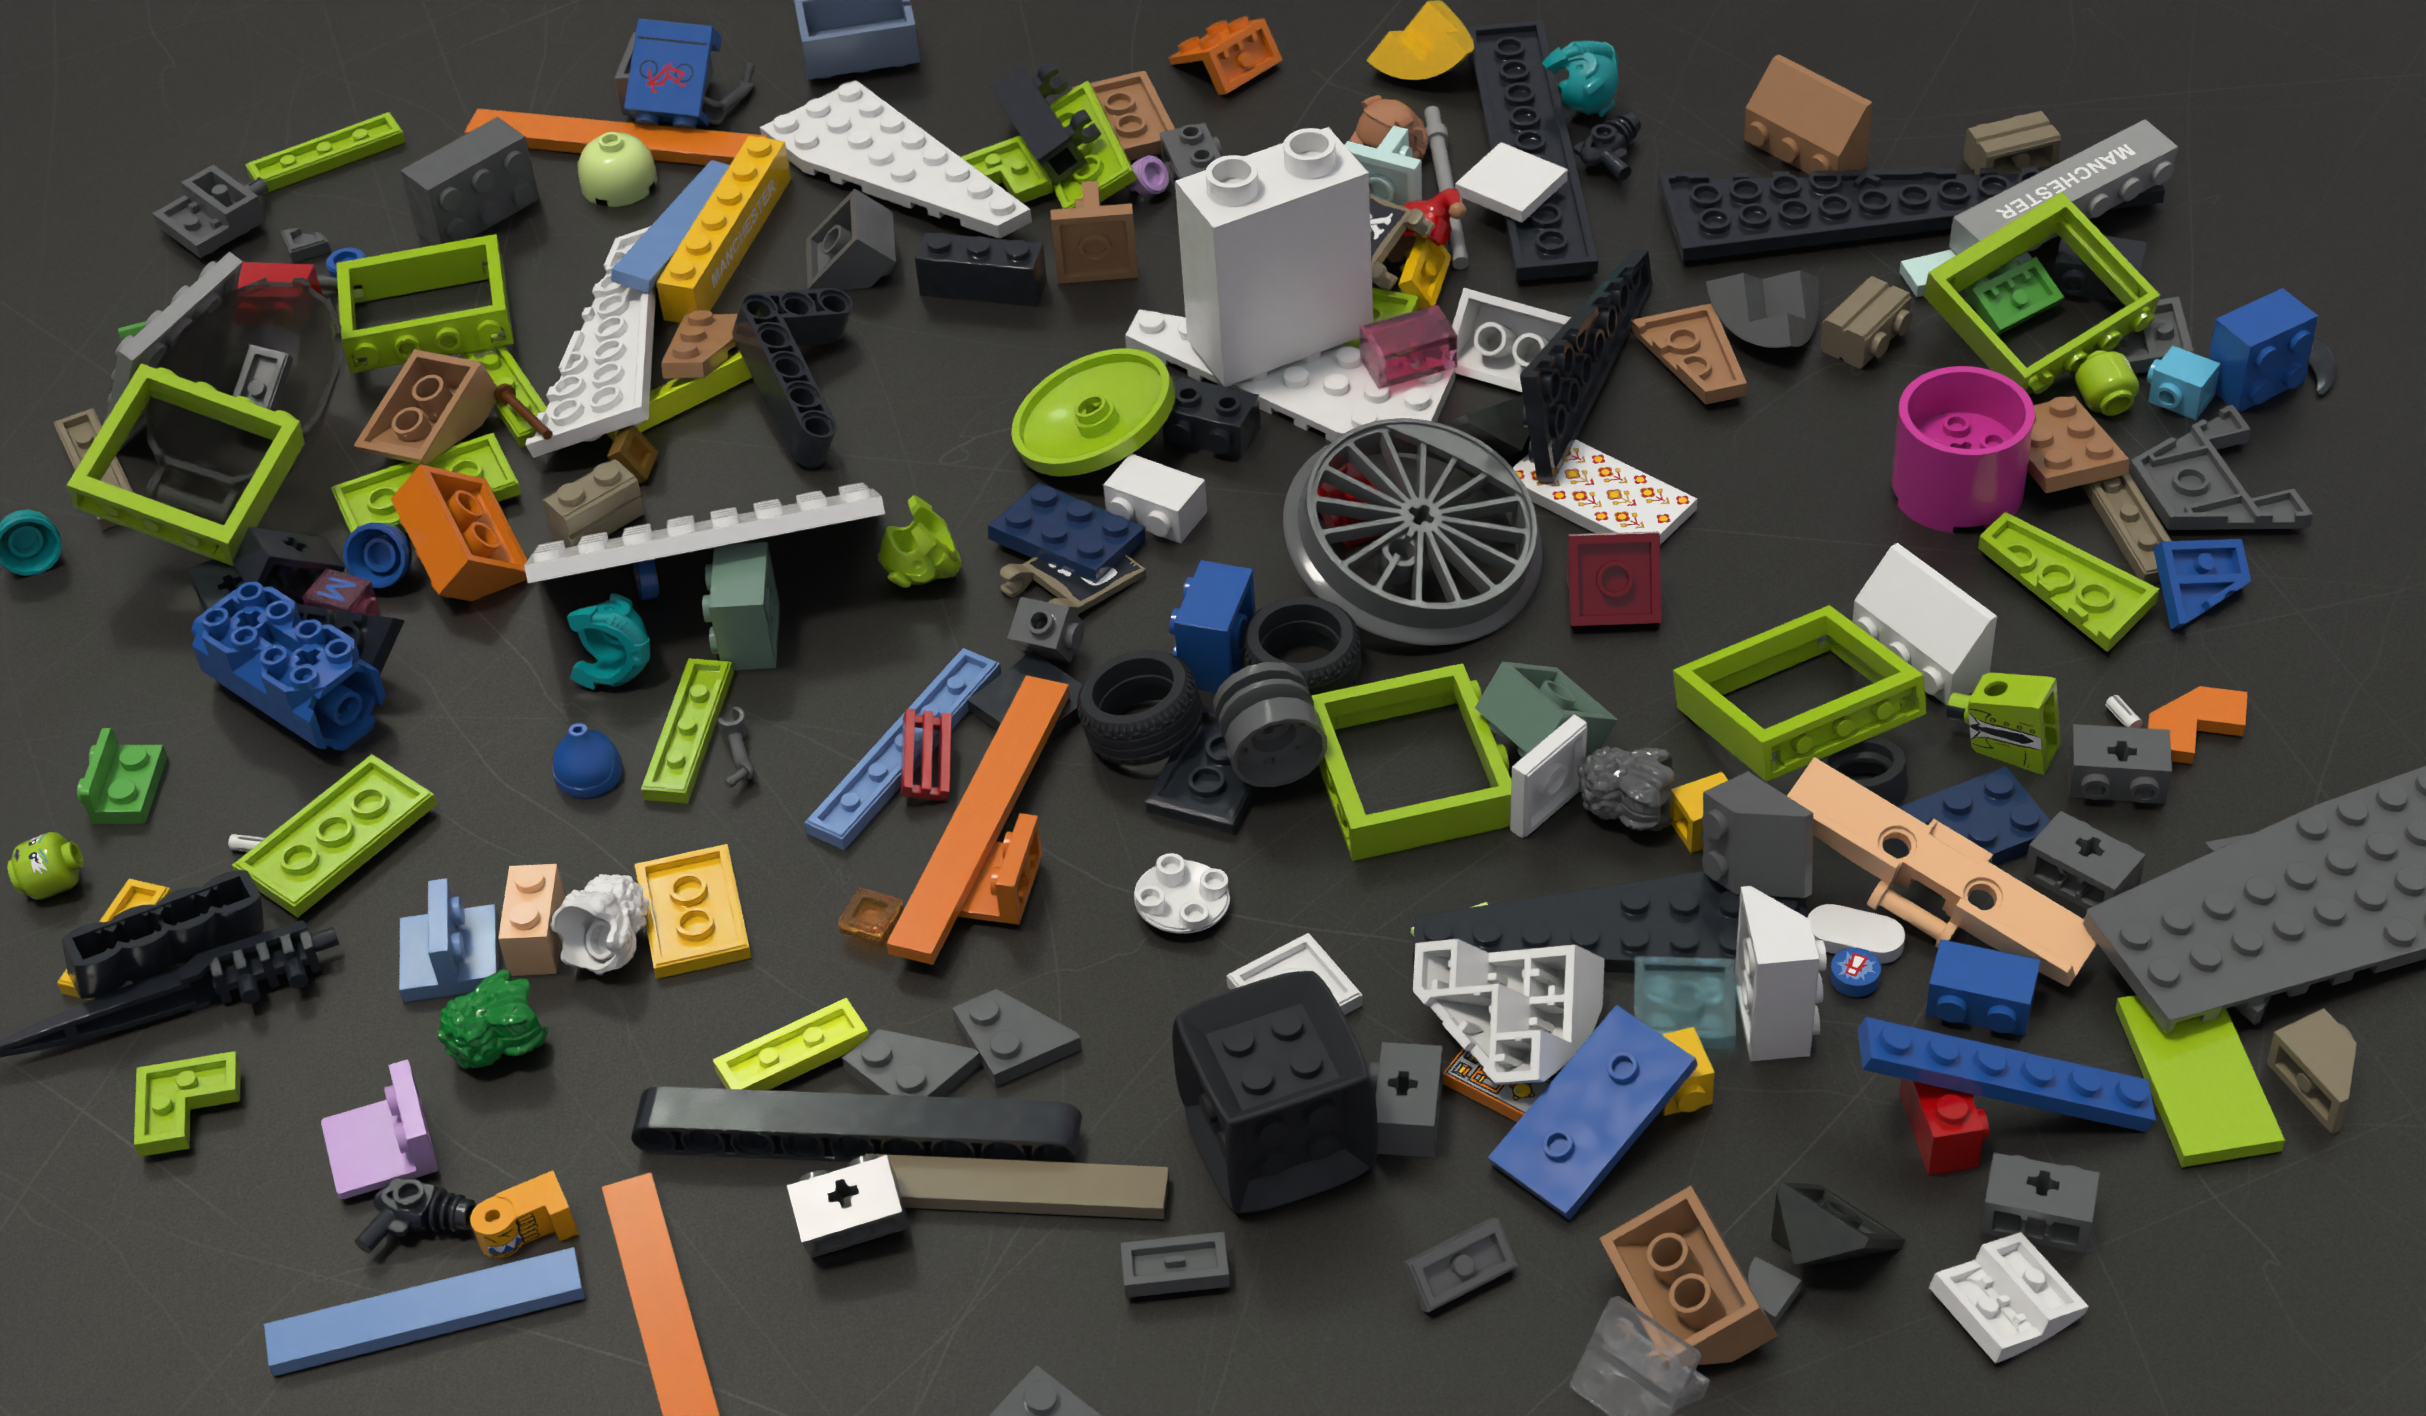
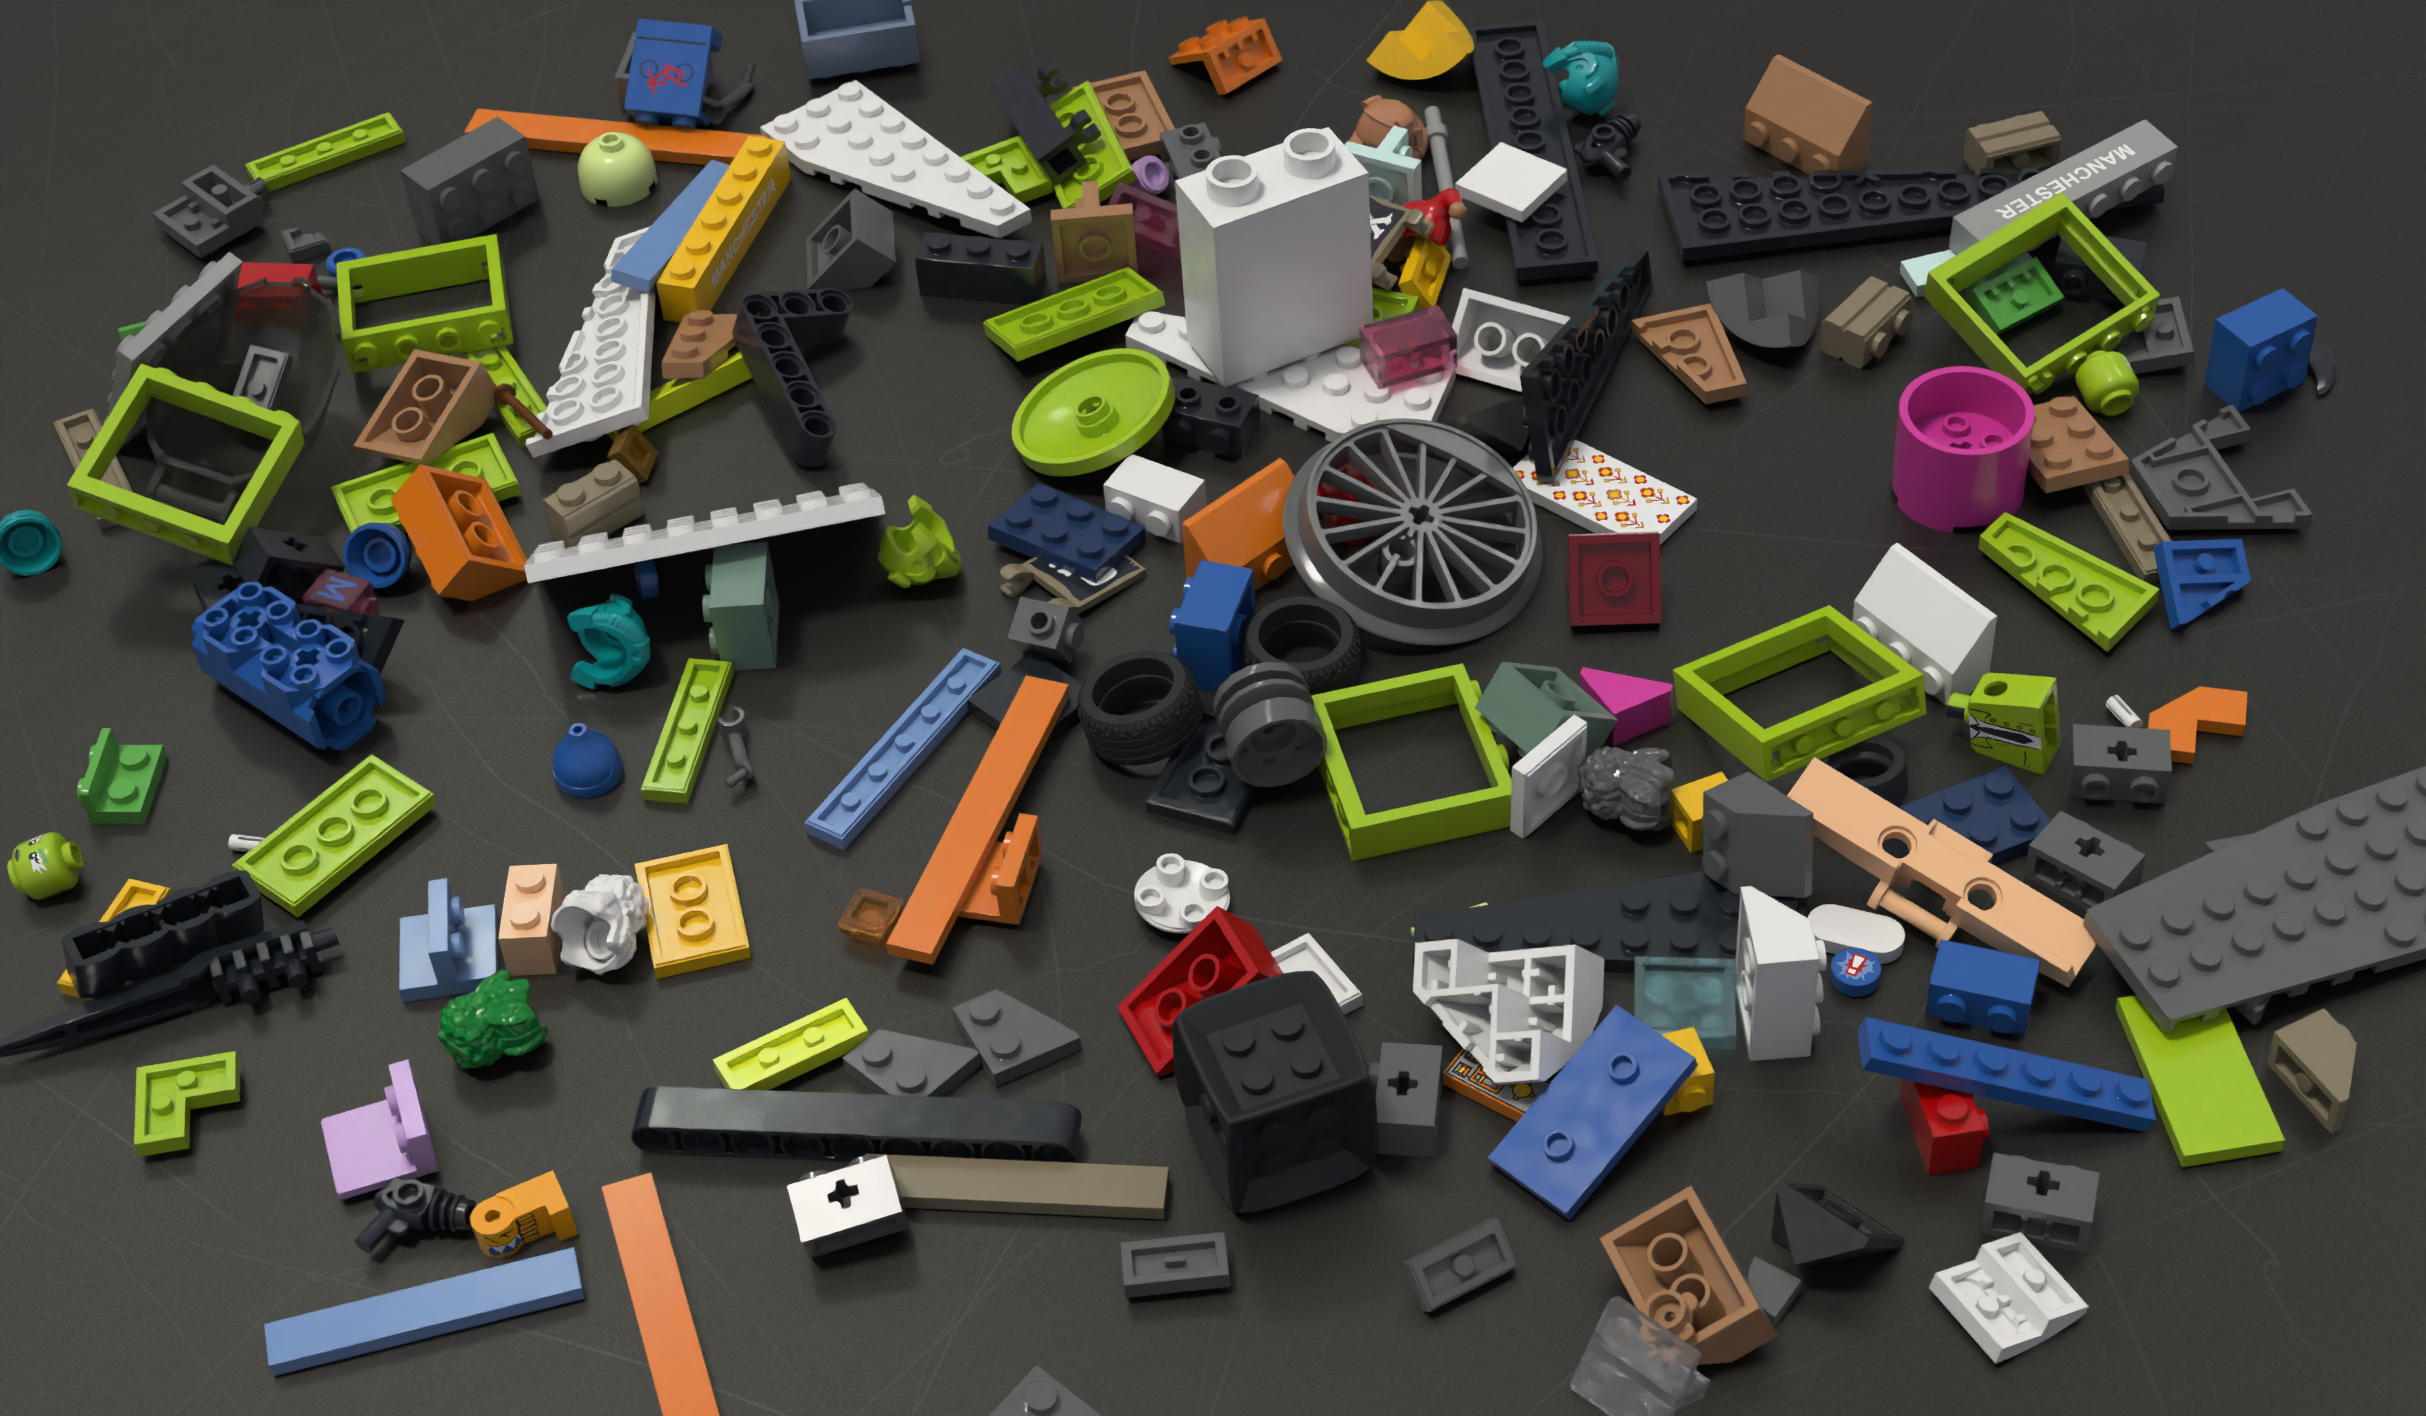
(928, 724): tile -> none
(1073, 313): none -> lime plate
(1153, 219): none -> clear pink brick
(1210, 960): none -> red slope
(1244, 527): none -> orange slope
(1634, 701): none -> dark pink slope
(1669, 1302): none -> medium nougat plate
(2183, 382): medium azure brick -> none

